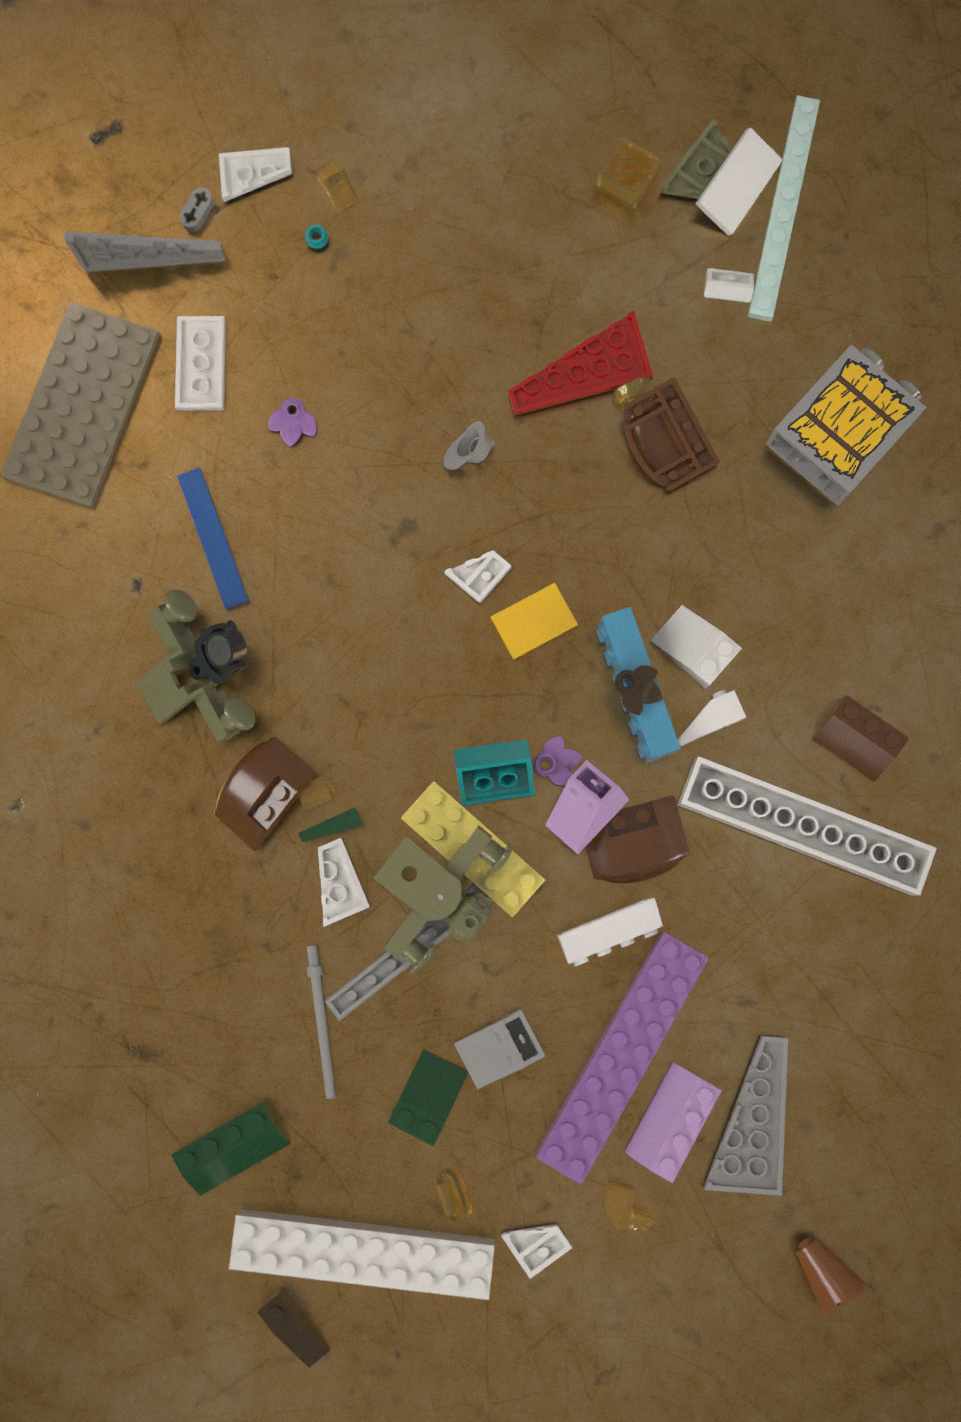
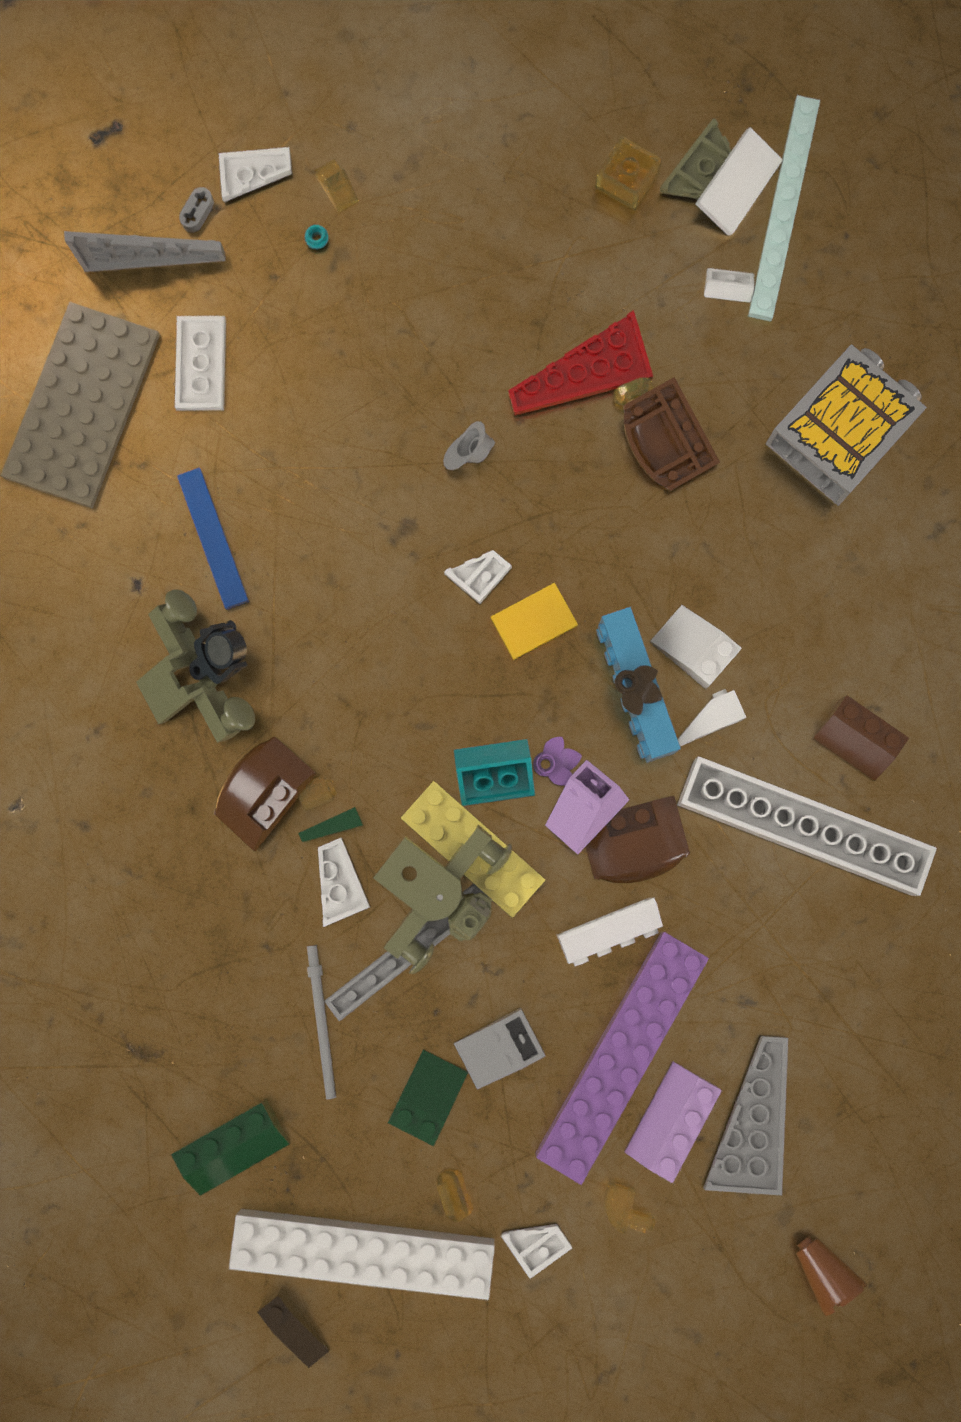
(292, 425): medium lavender plate -> none

